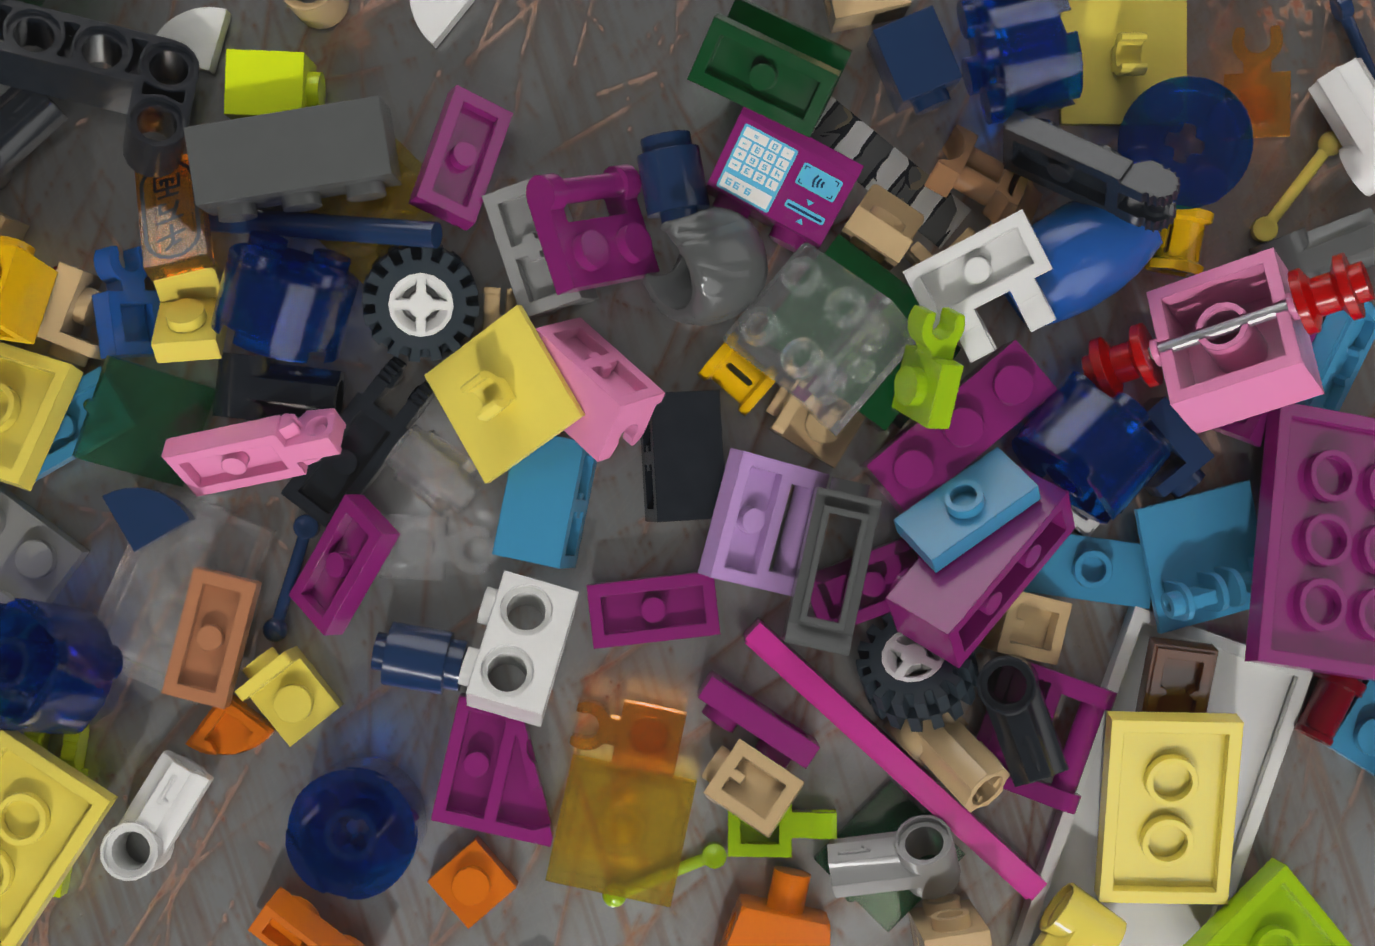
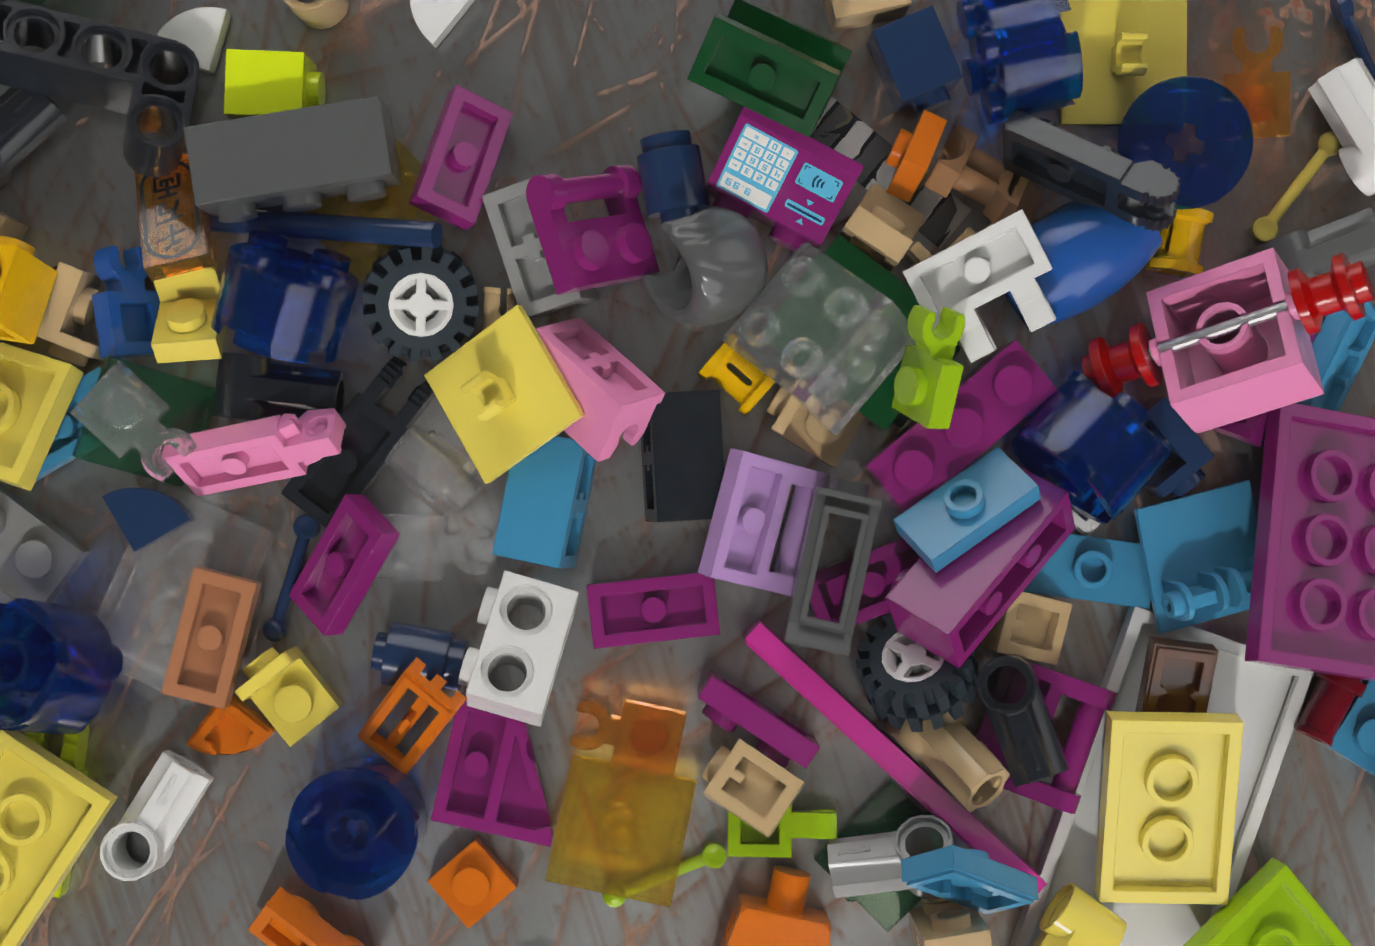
(127, 416): none -> clear plate
(429, 694): none -> orange tile
(913, 154): none -> orange plate
(969, 879): none -> dark azure plate

